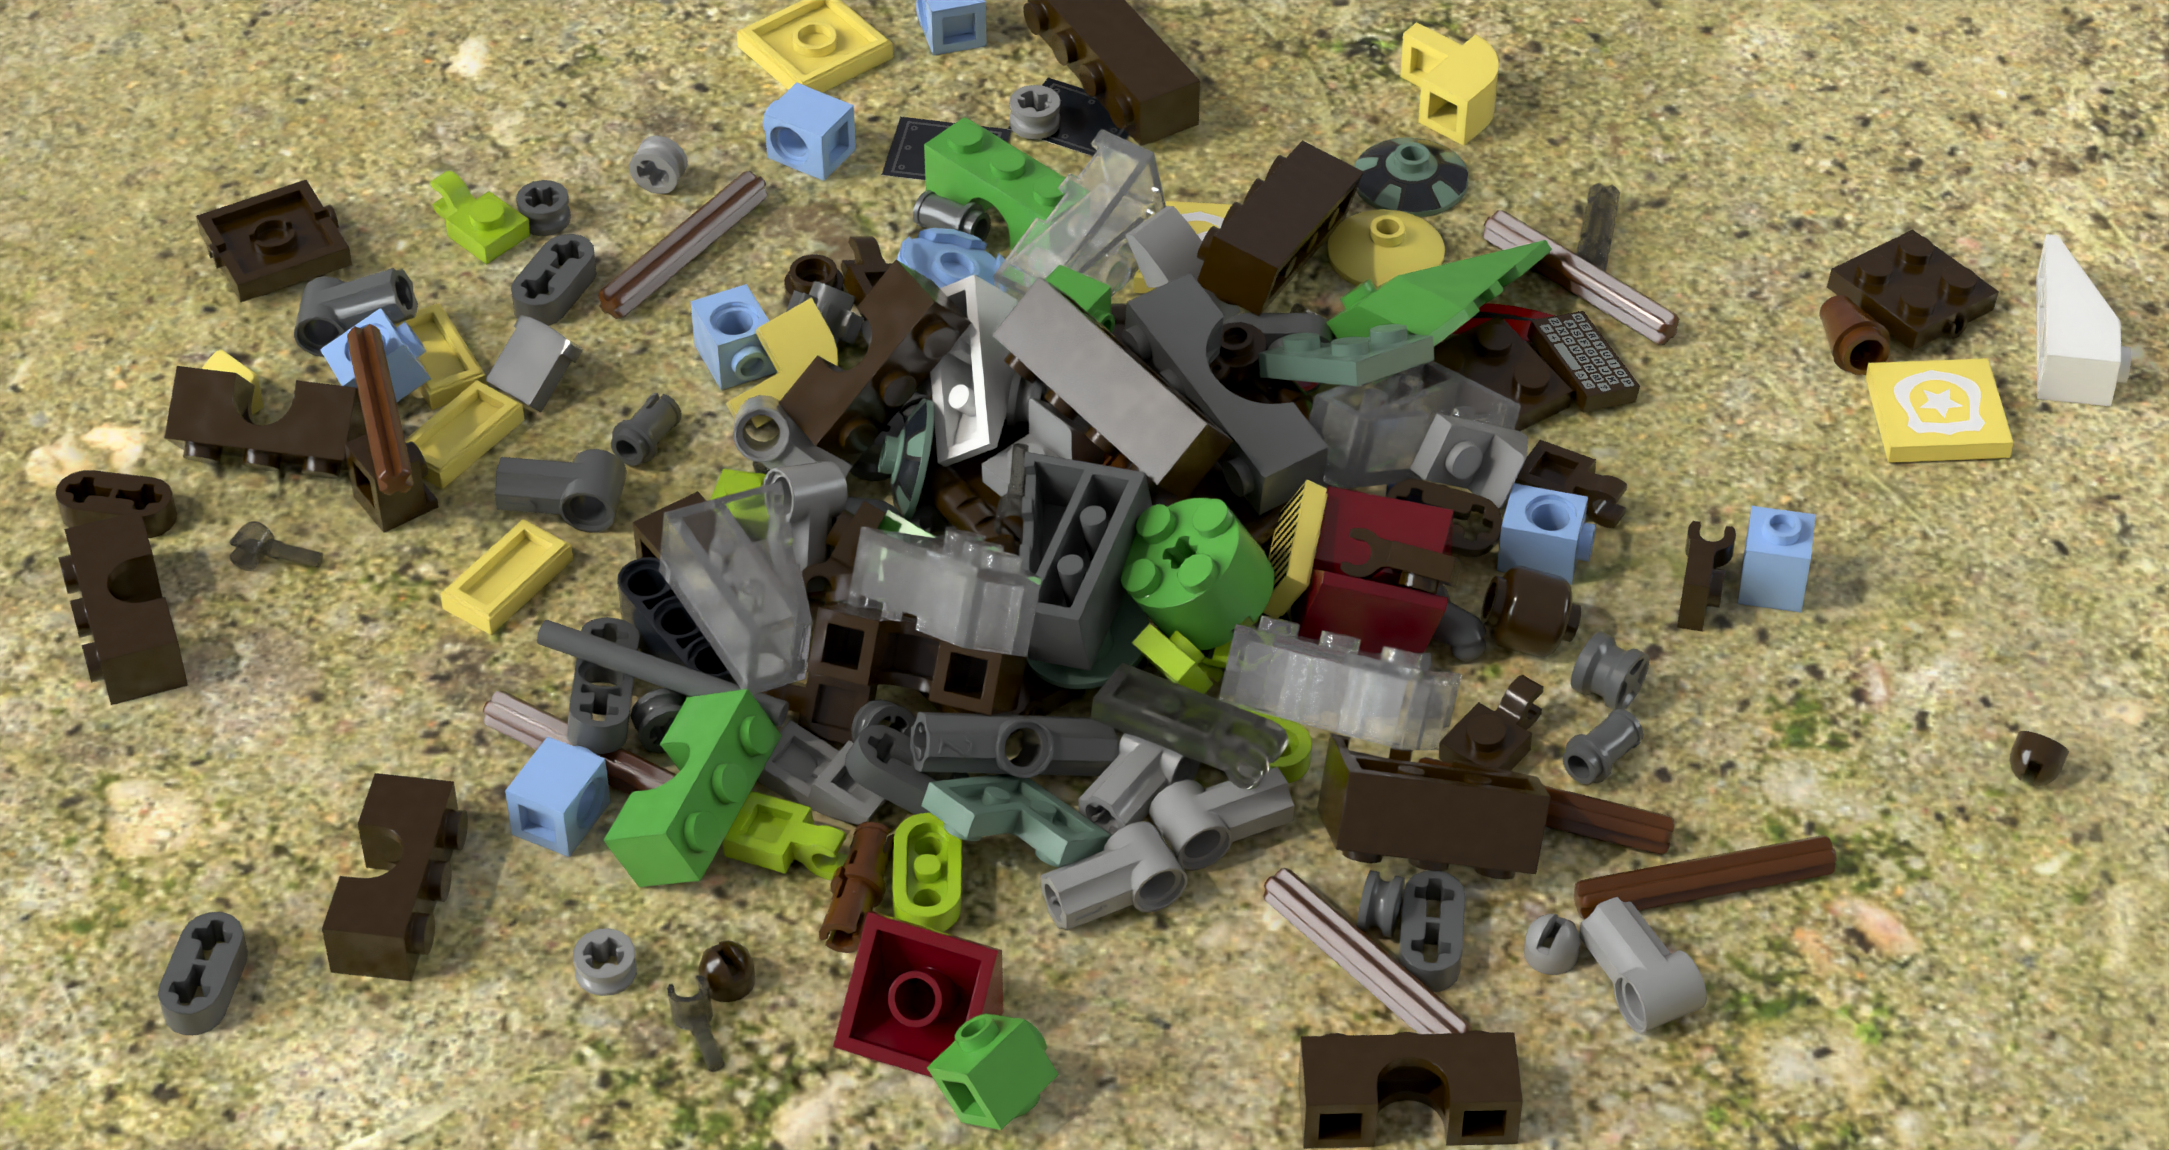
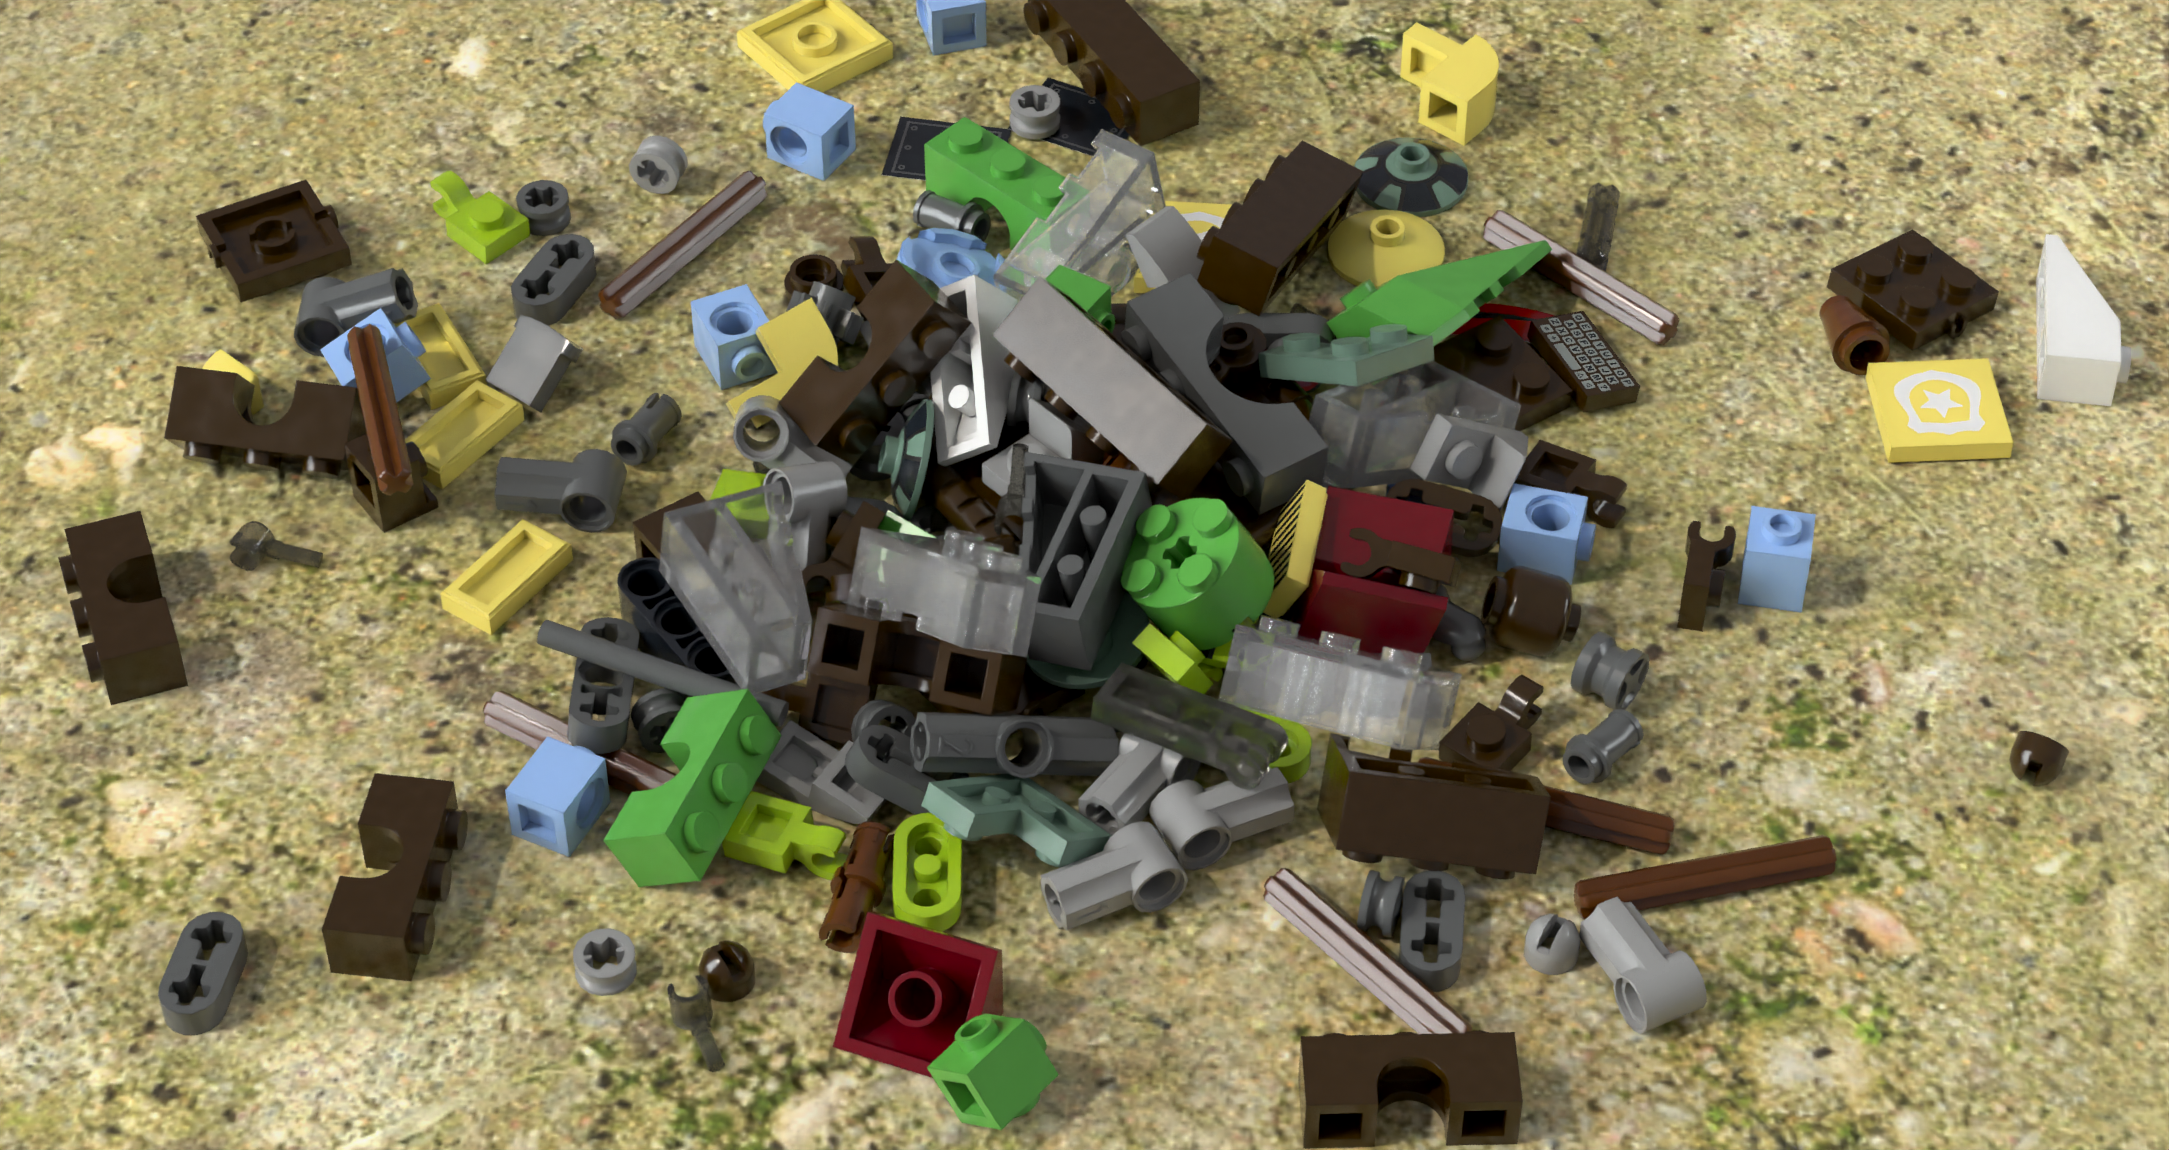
(103, 495): dark brown beam -> none

